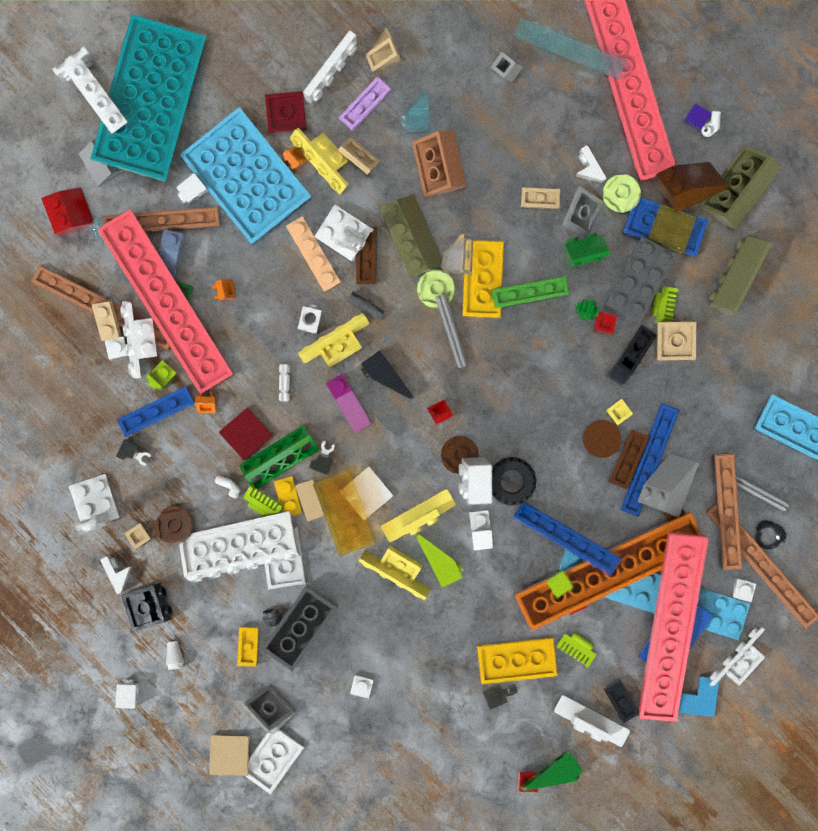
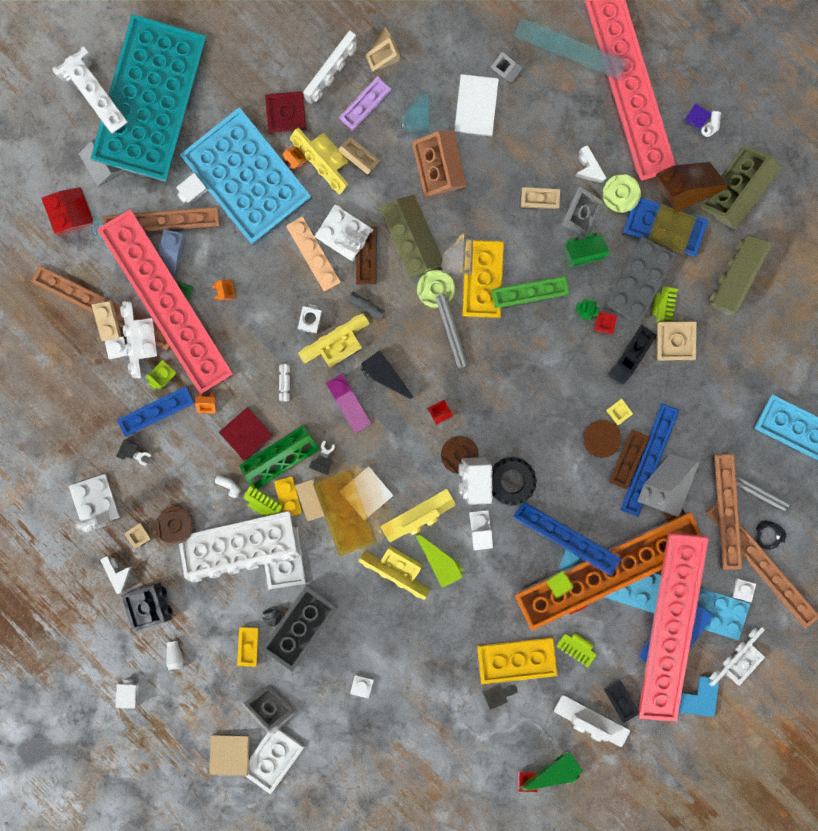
(476, 105): none -> white tile

